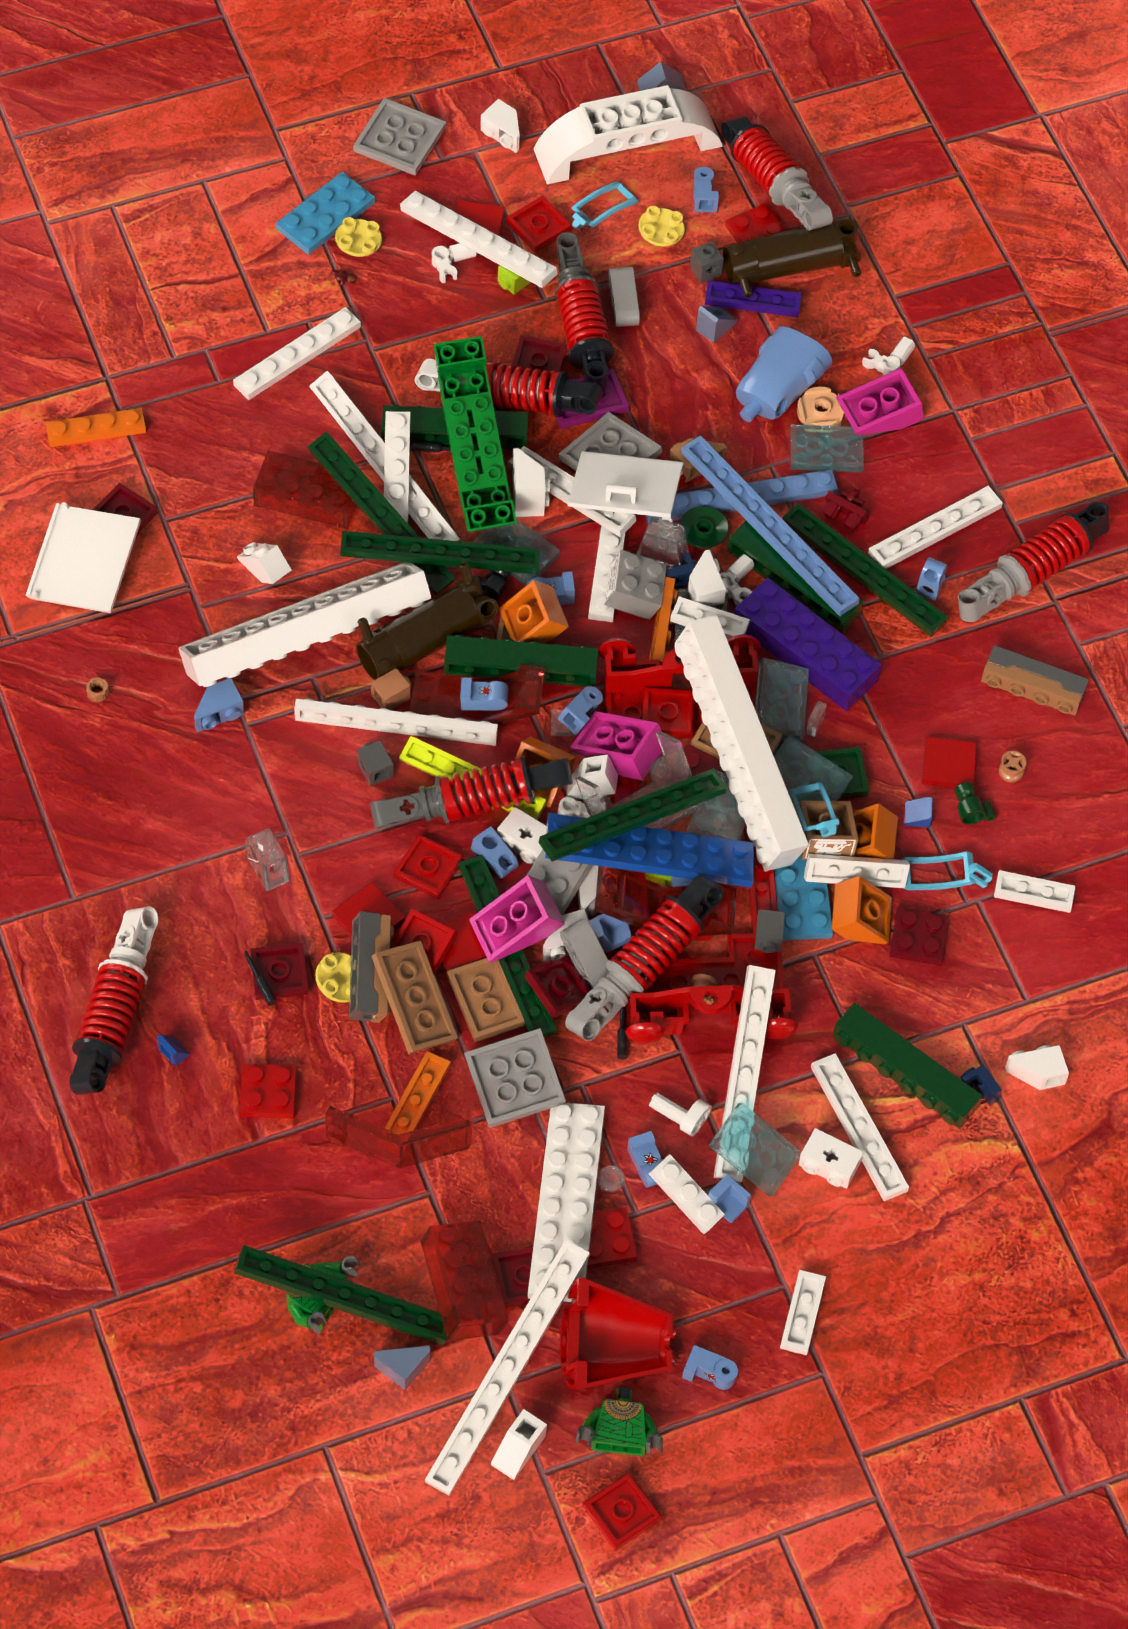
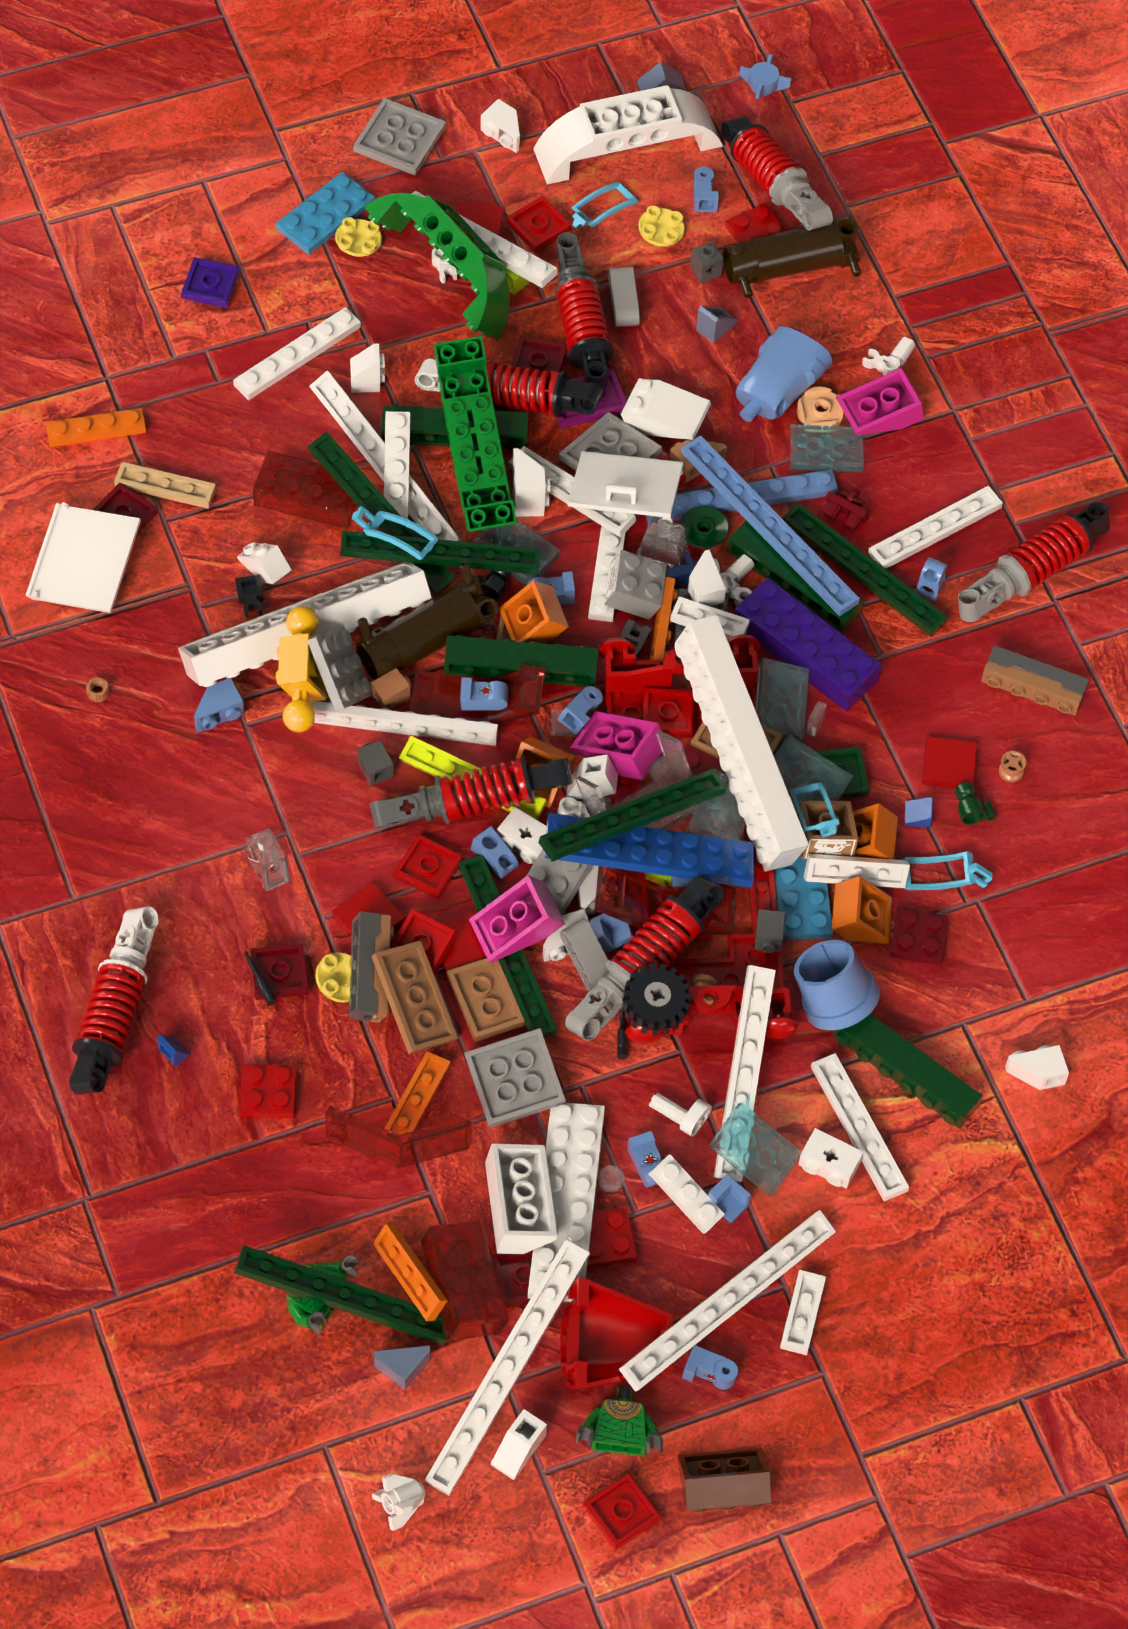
(166, 485): none -> tan plate
(210, 282): none -> dark purple plate
(250, 593): none -> black plate
(299, 671): none -> yellow brick
(340, 667): none -> light grey plate
(343, 276): dark red plant -> none
(367, 370): none -> white slope
(370, 530): none -> medium azure sword
(400, 1498): none -> white brick
(410, 1272): none -> orange plate
(429, 447): black piece -> none
(460, 247): none -> green slope
(520, 1197): none -> white slope
(558, 985): dark red plate -> none
(639, 642): none -> dark grey plate
(651, 1011): none -> black wheel
(664, 410): none -> white slope
(724, 1479): none -> reddish brown slope
(726, 1300): none -> white plate
(762, 301): dark purple plate -> none
(764, 78): none -> medium blue piece
(835, 985): none -> medium blue piece
(984, 1083): dark blue bracket -> none
(1034, 891): white plate -> none

